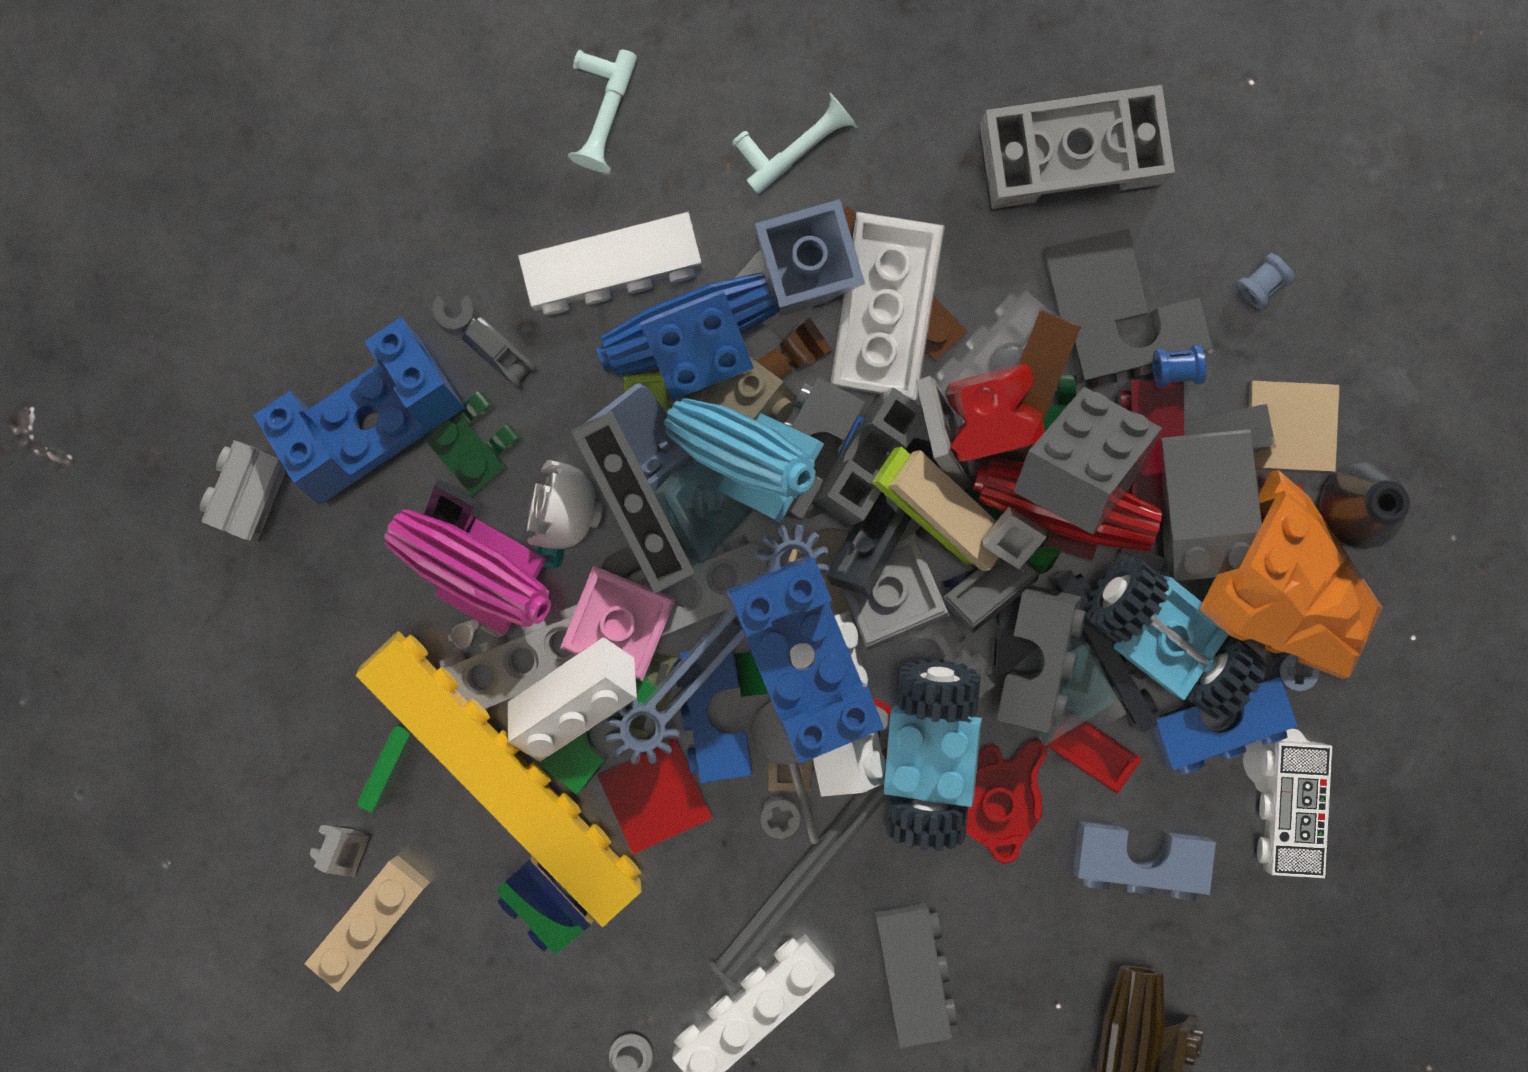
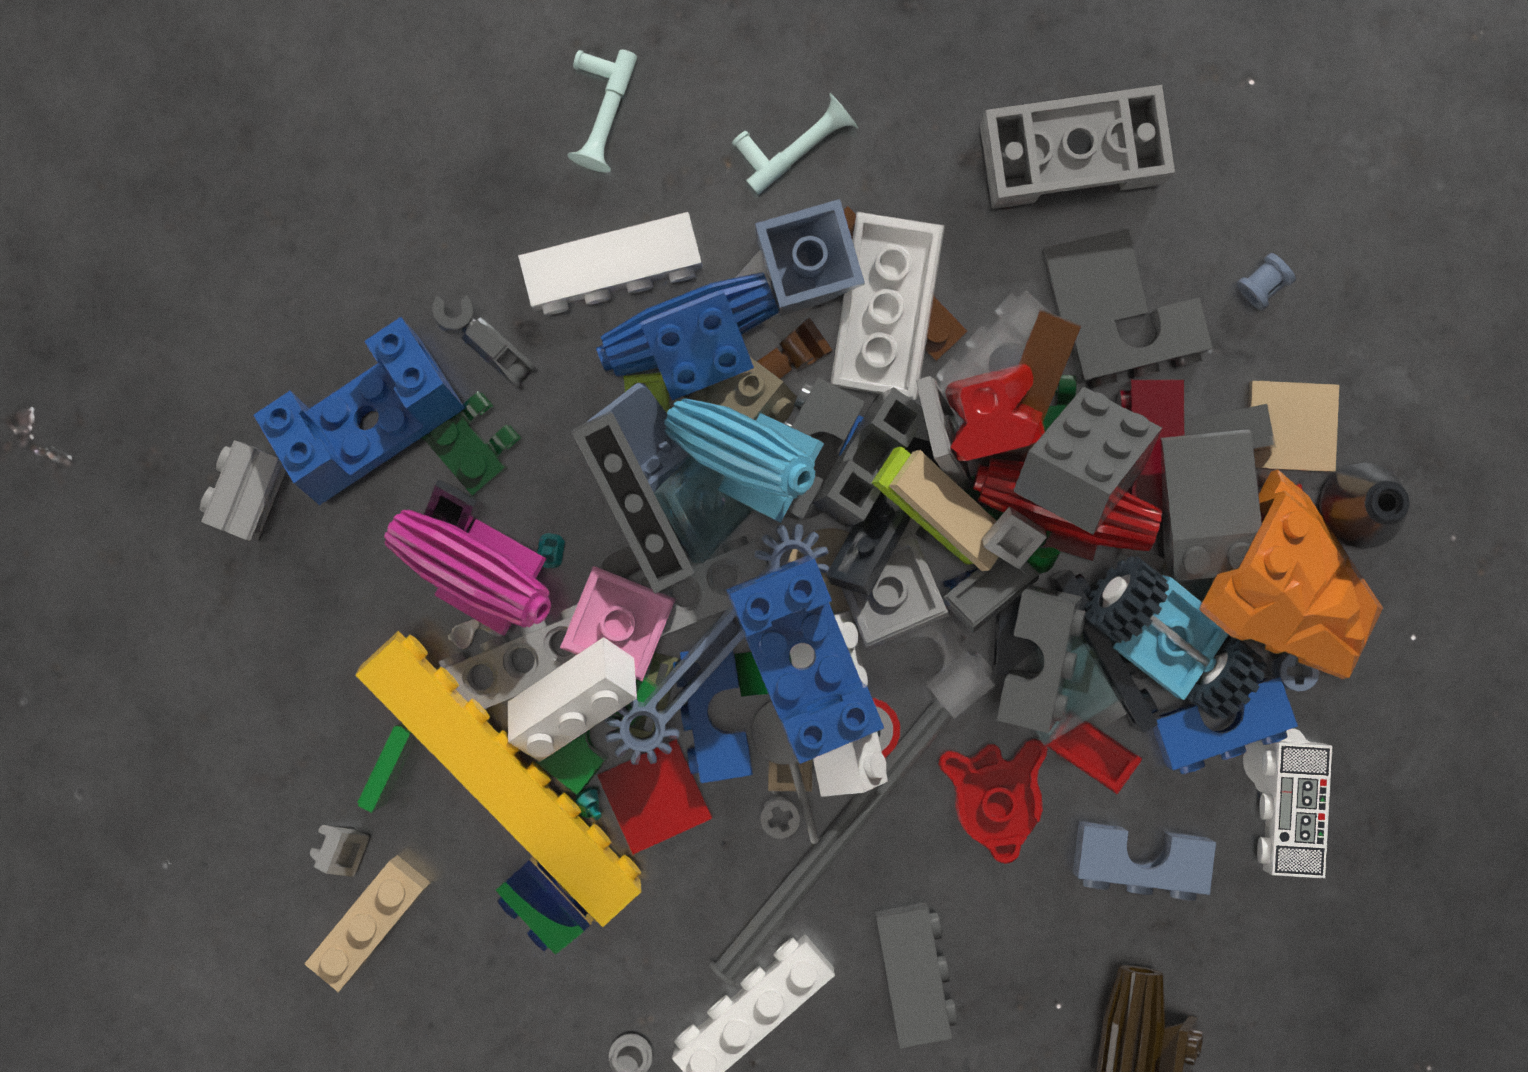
(562, 507): white cylinder -> none
(589, 803): none -> teal rock
(932, 754): plate -> none
(1179, 366): blue bush -> none

